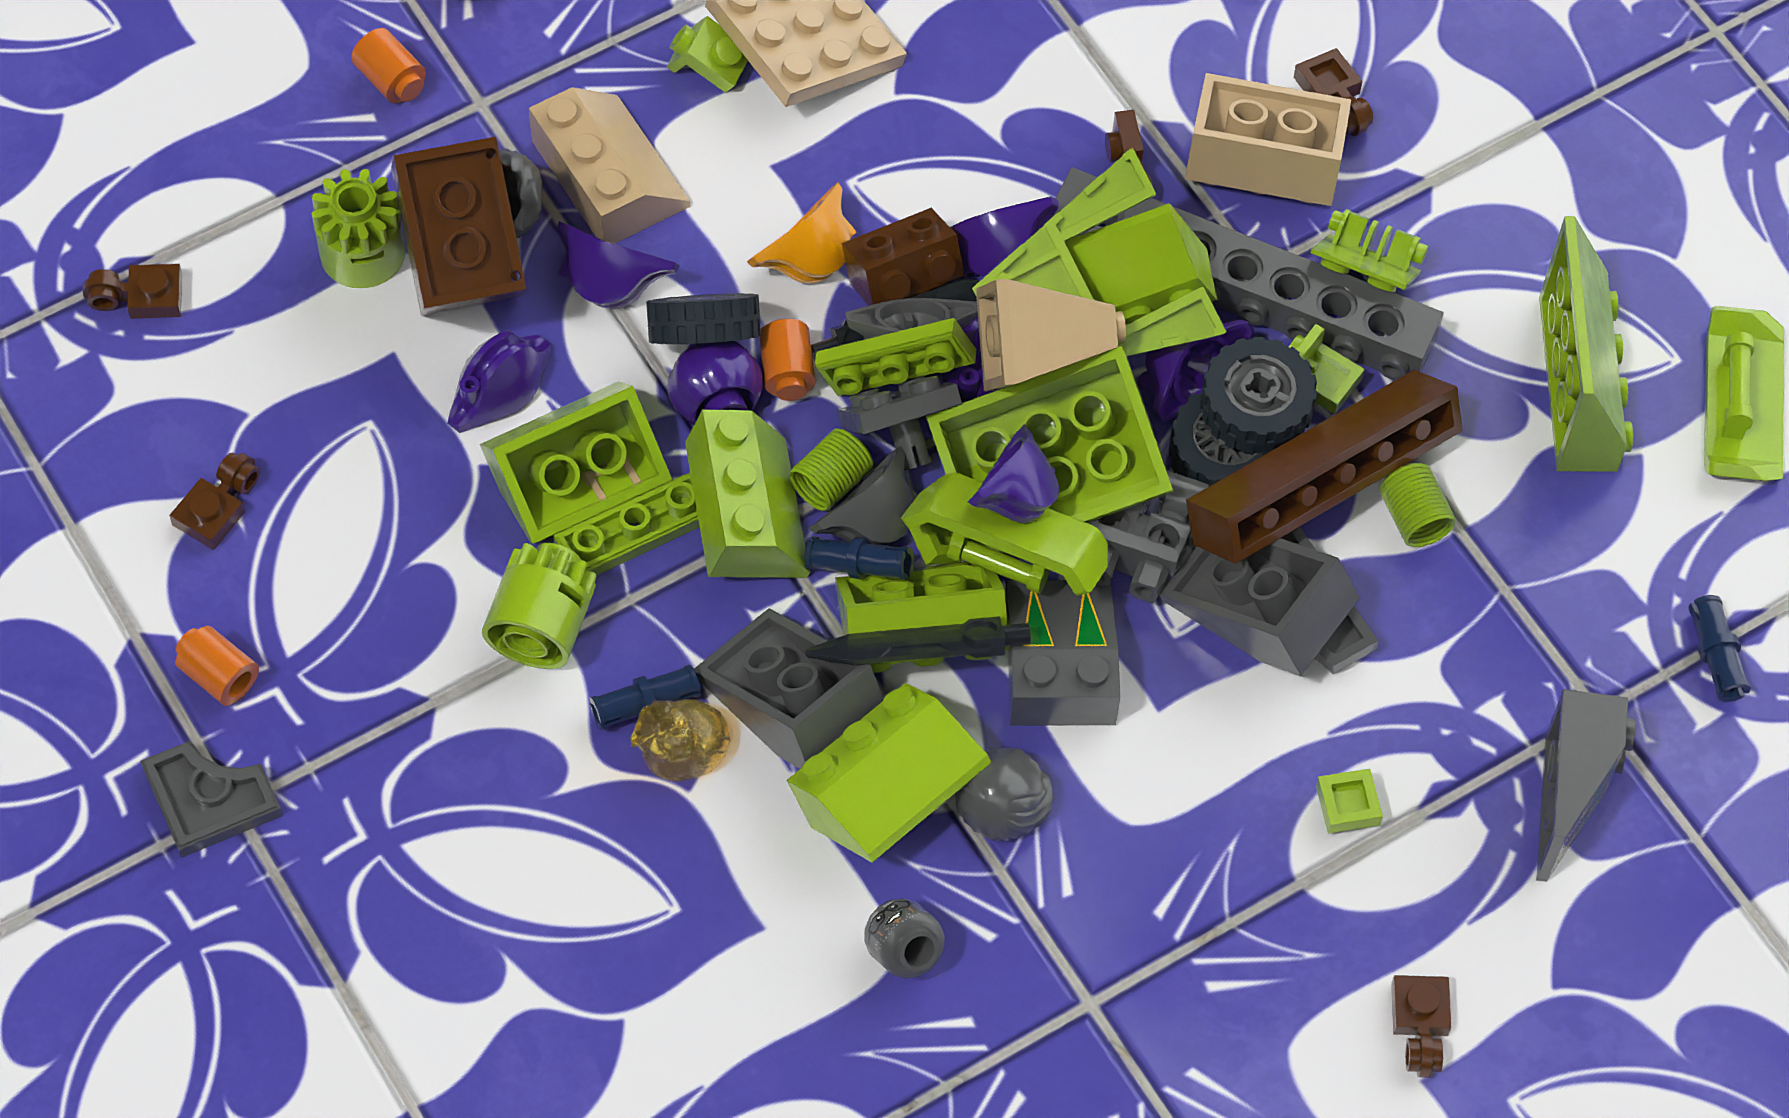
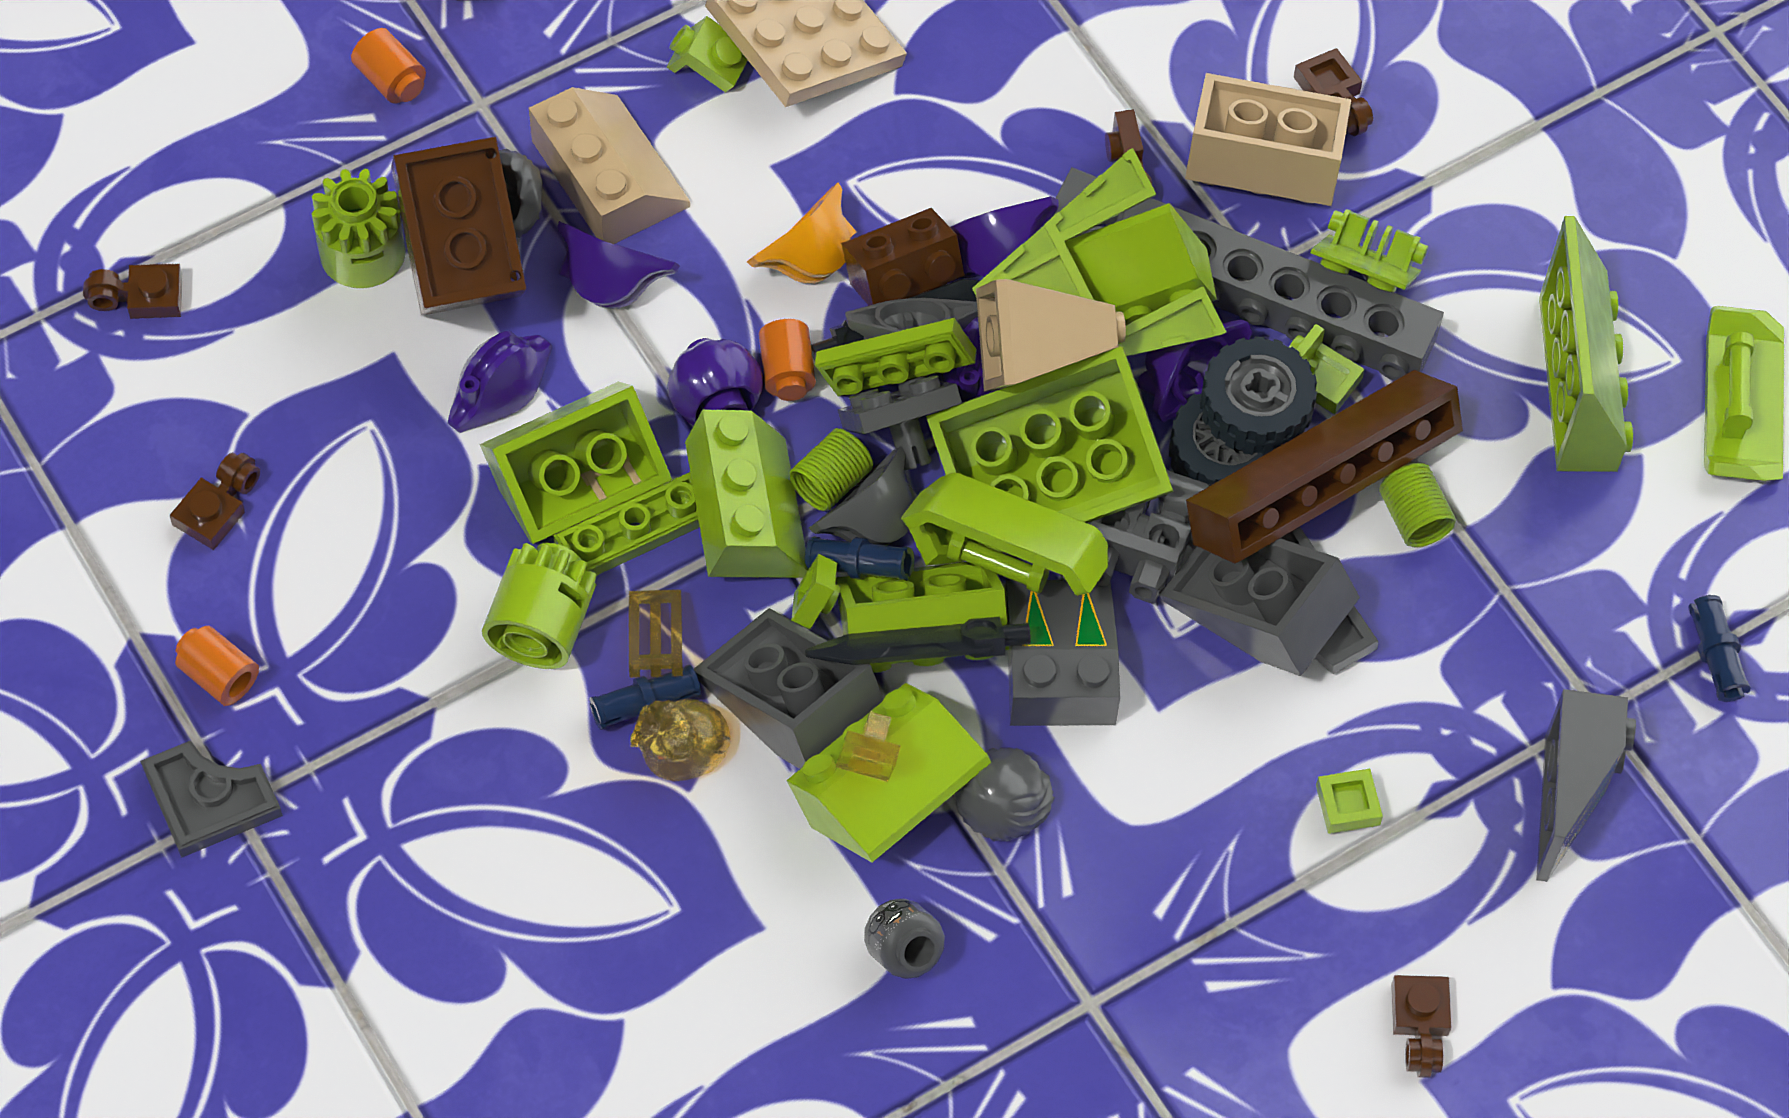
(655, 660): none -> clear yellow tile
(703, 318): black wheel -> none
(815, 592): none -> lime plate
(869, 752): none -> clear yellow tile
(1019, 482): dark purple hat -> none

